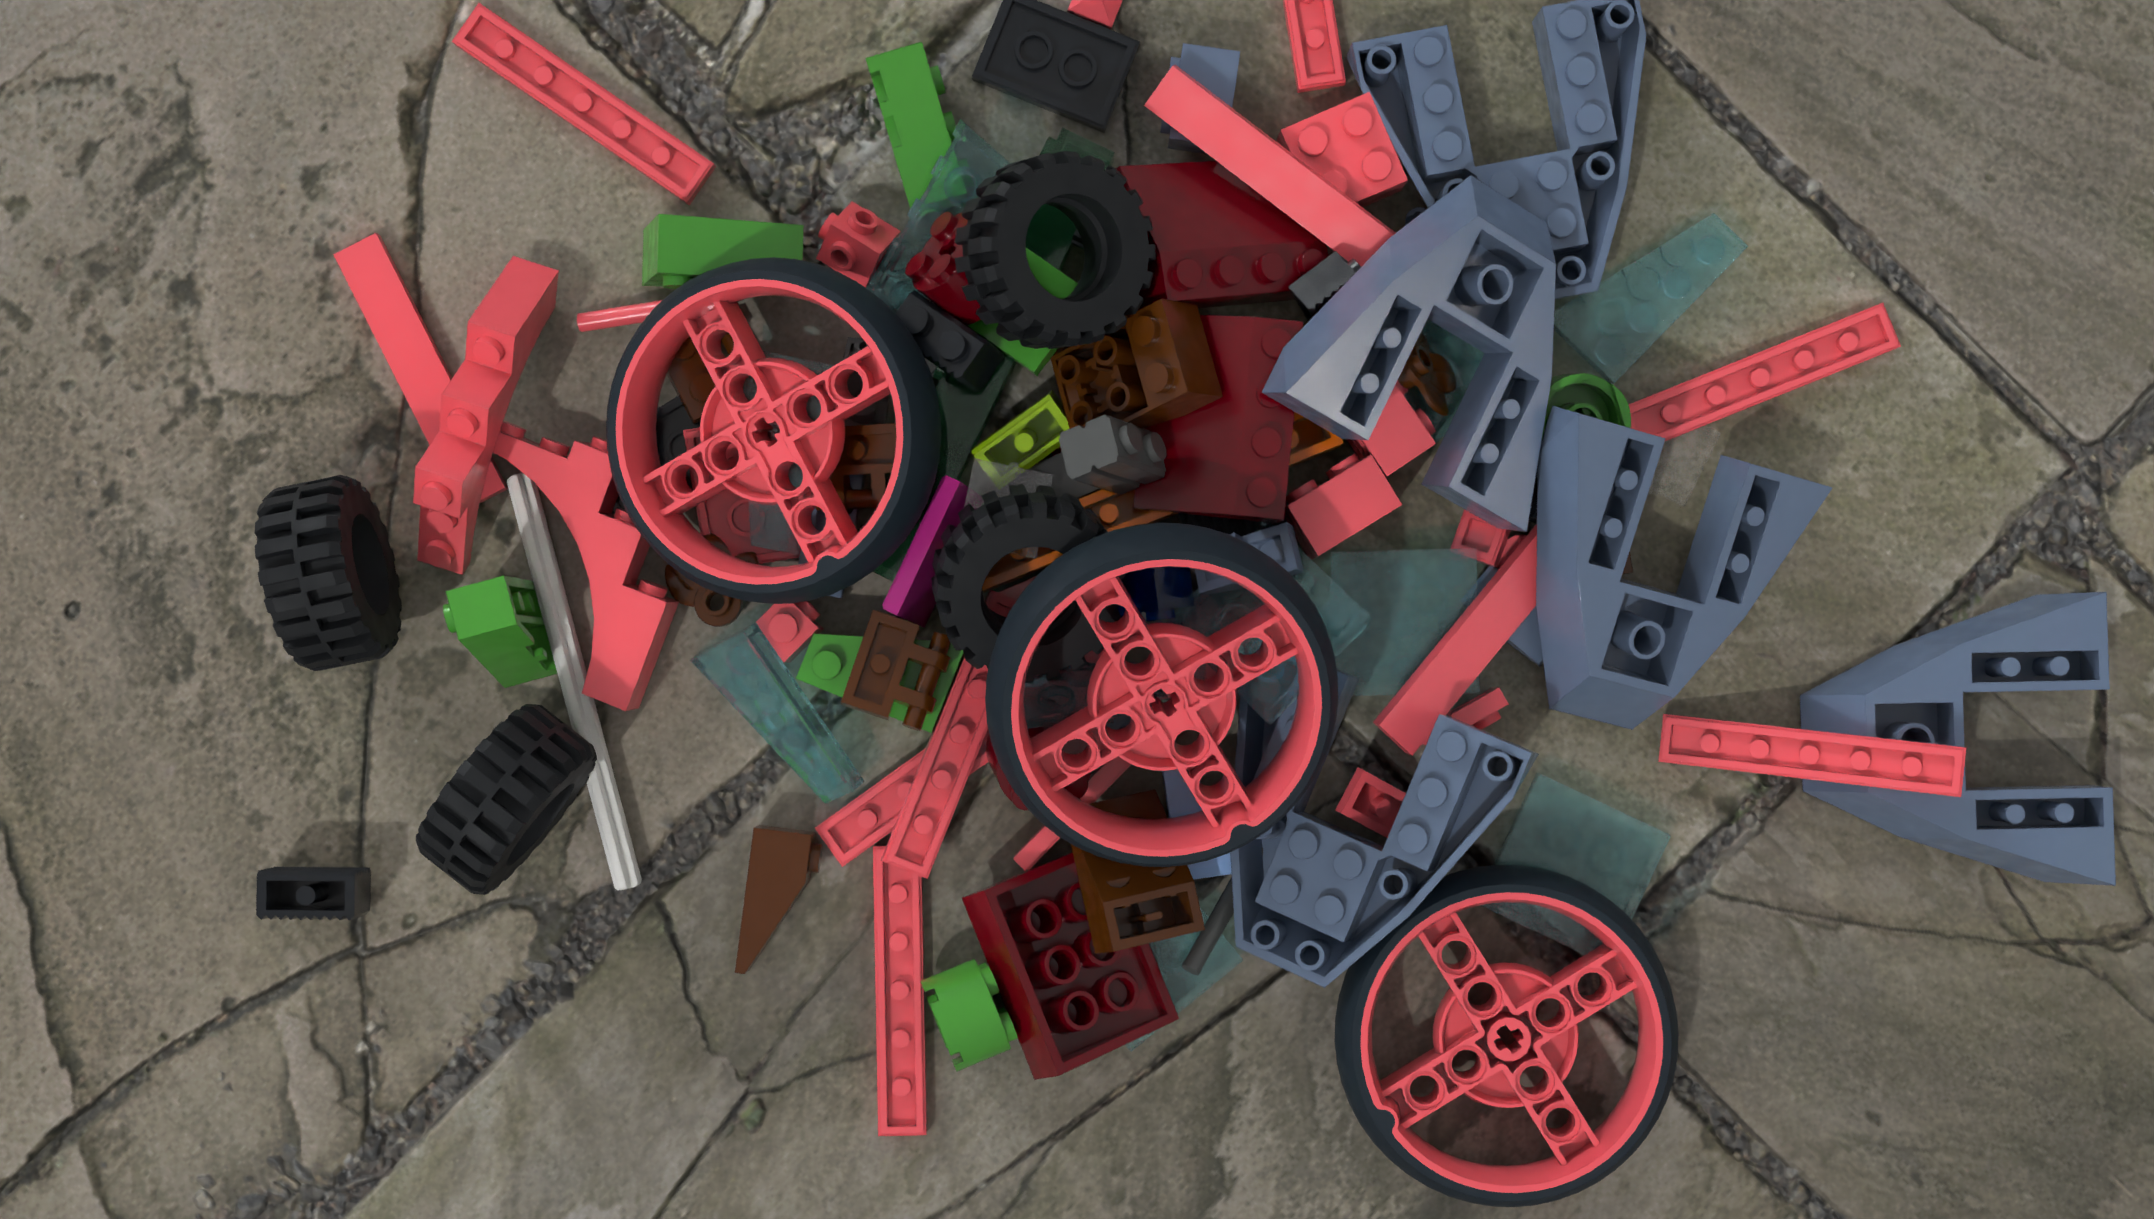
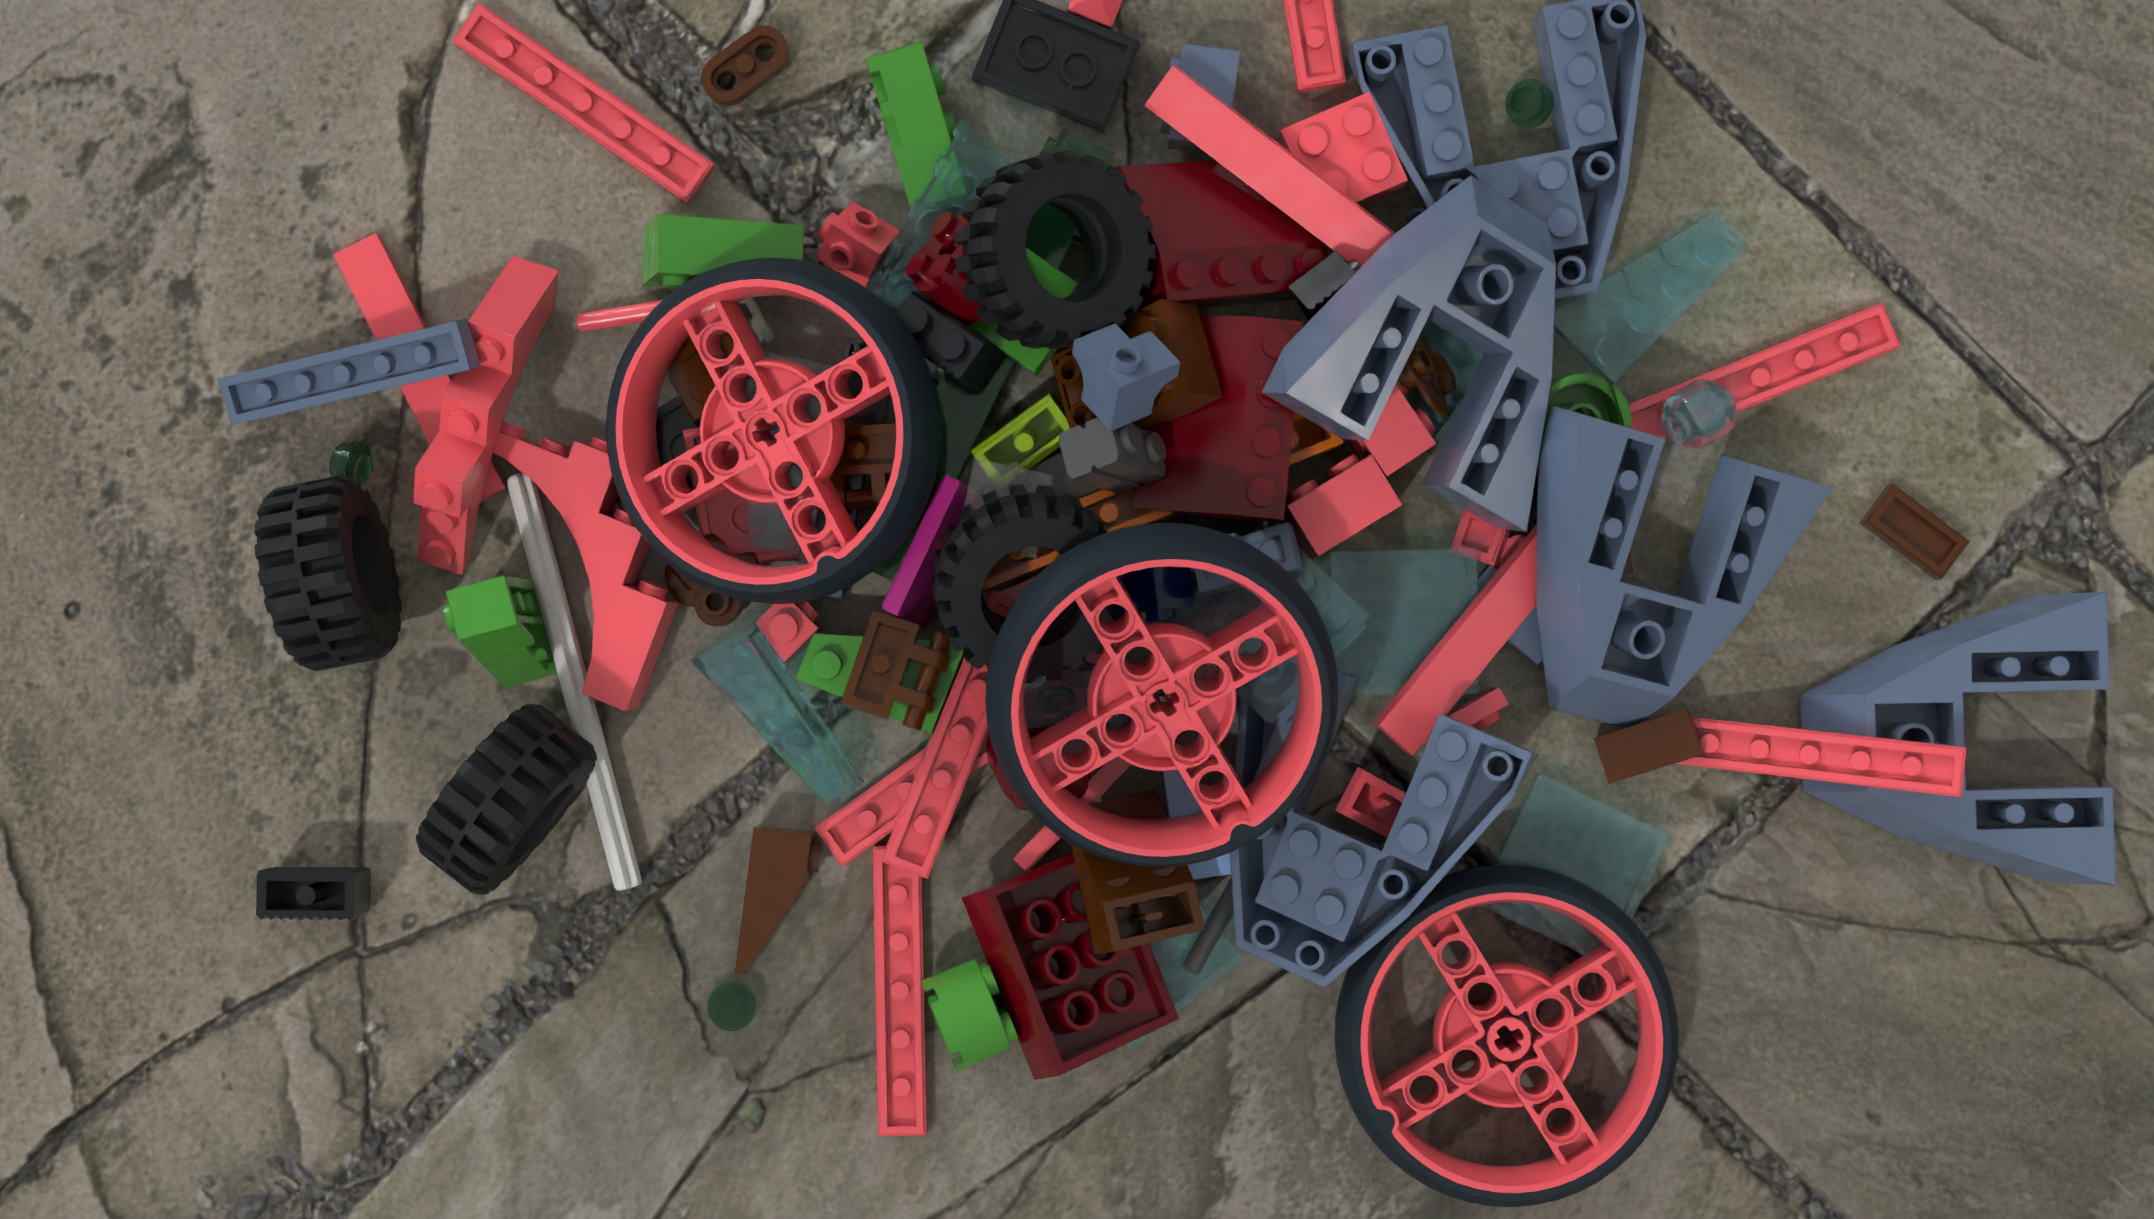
(350, 372): none -> sand blue plate
(352, 461): none -> clear green plate
(731, 1006): none -> clear green plate
(742, 62): none -> reddish brown plate
(1122, 373): none -> sand blue brick
(1529, 103): none -> clear green plate
(1648, 746): none -> reddish brown tile
(1698, 414): none -> clear light blue head
(1914, 532): none -> reddish brown tile

